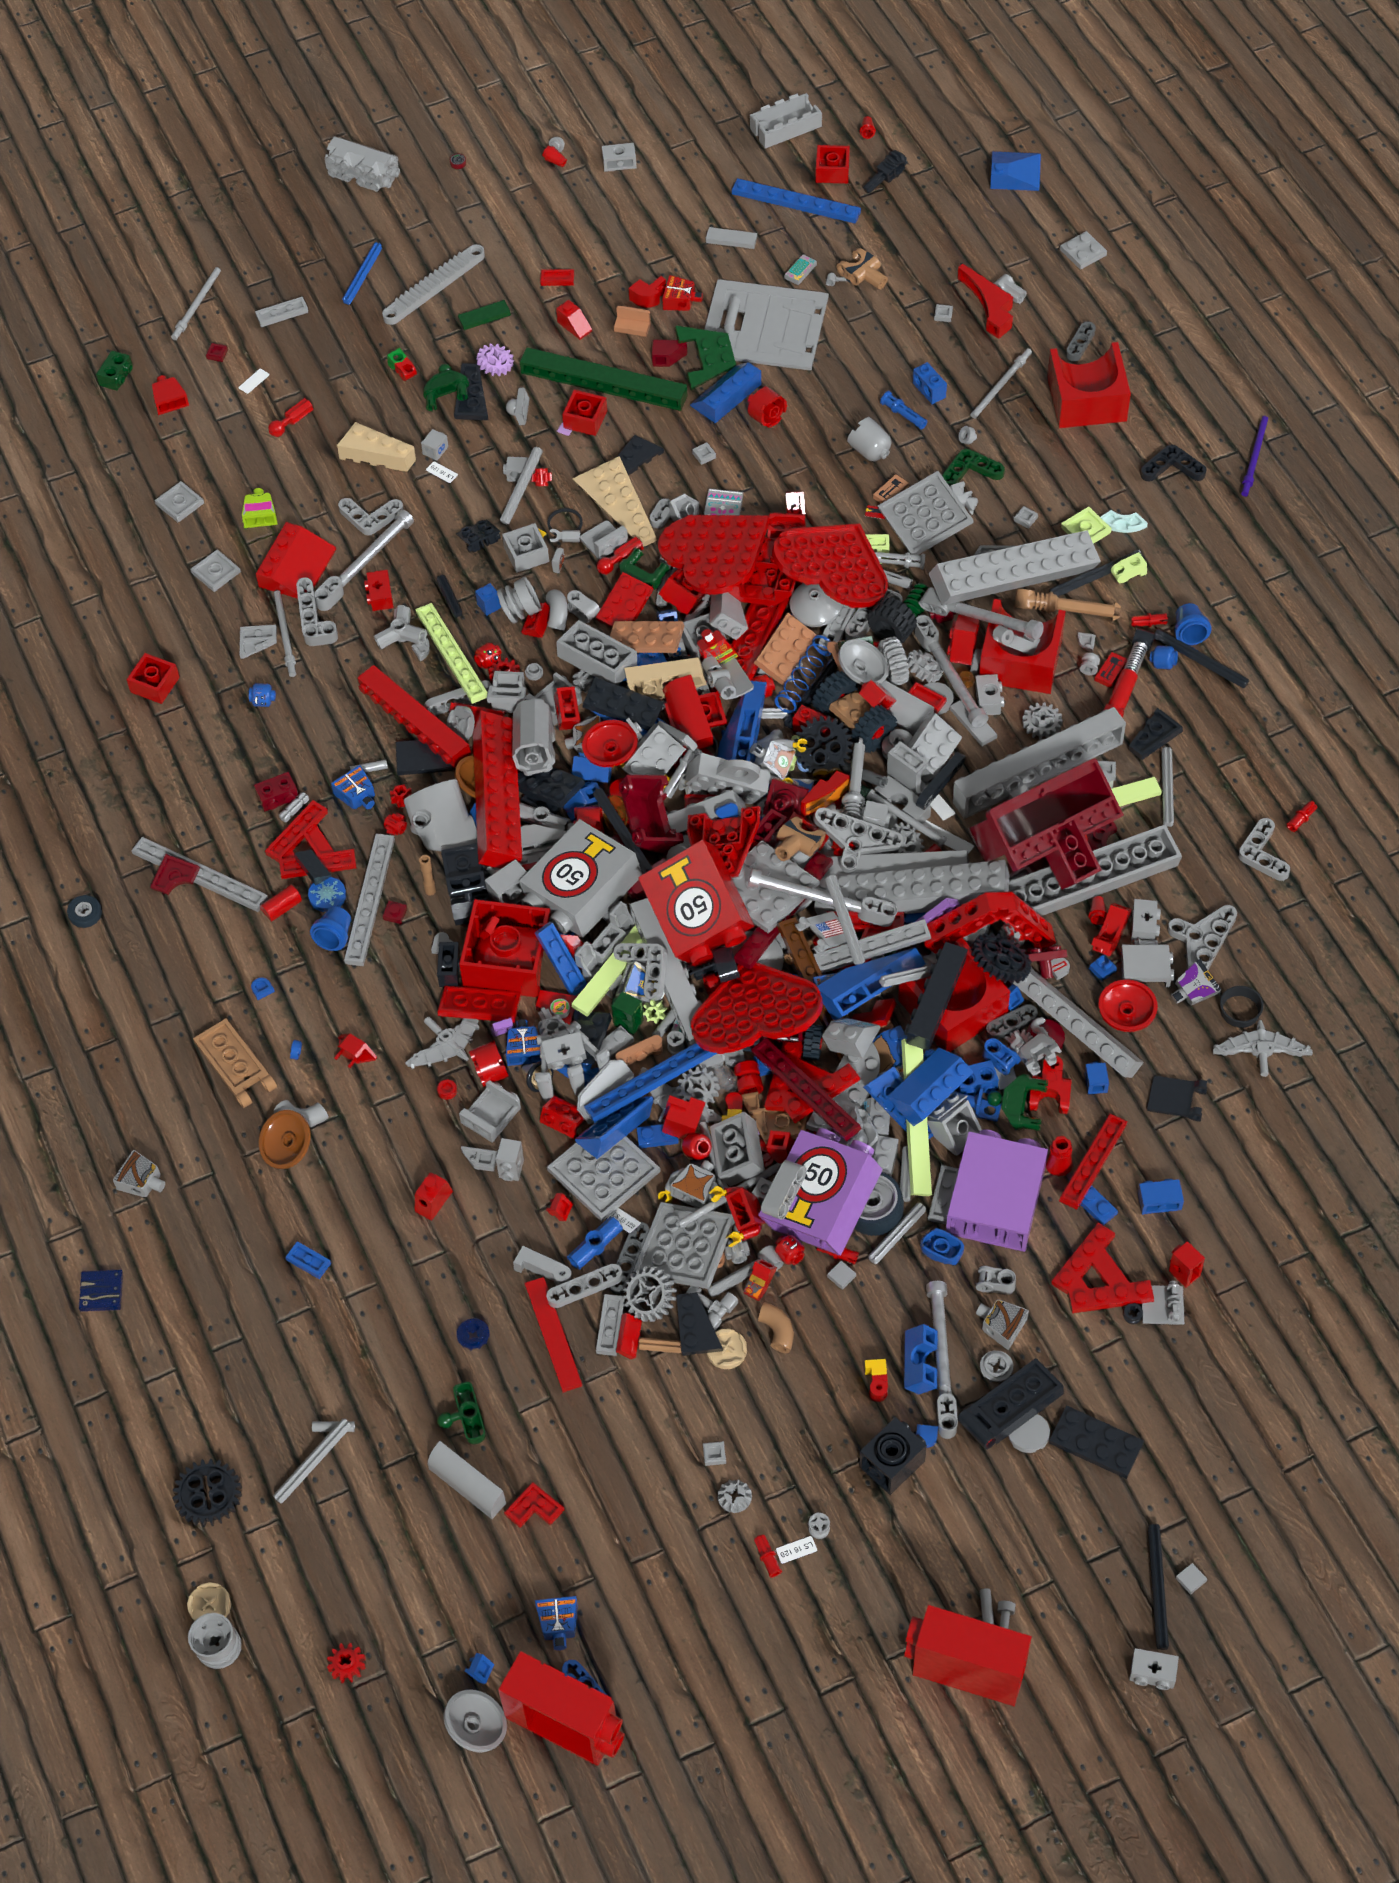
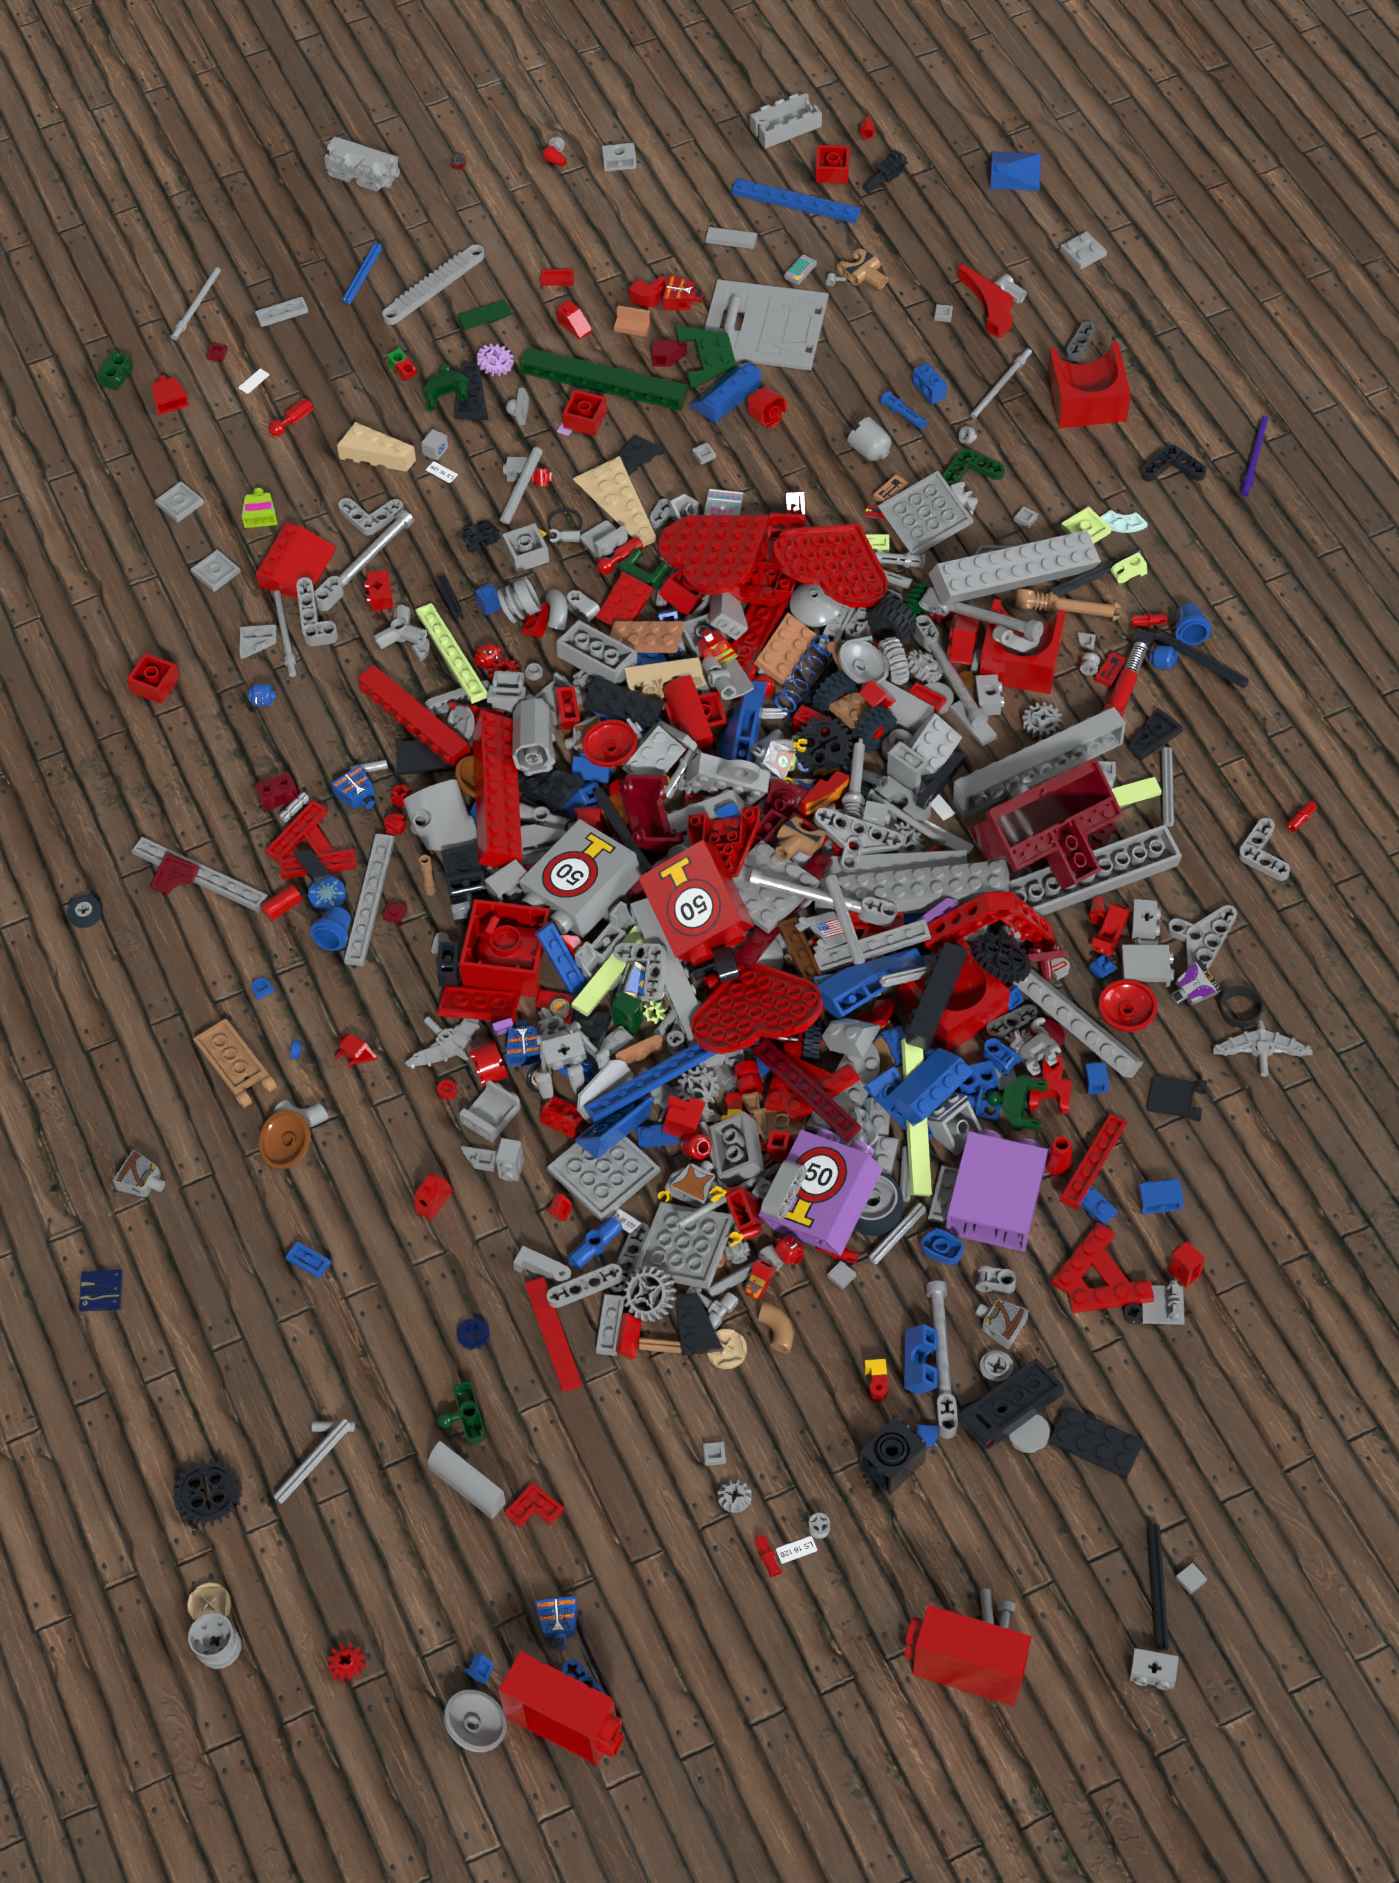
(558, 560): light grey tile -> none

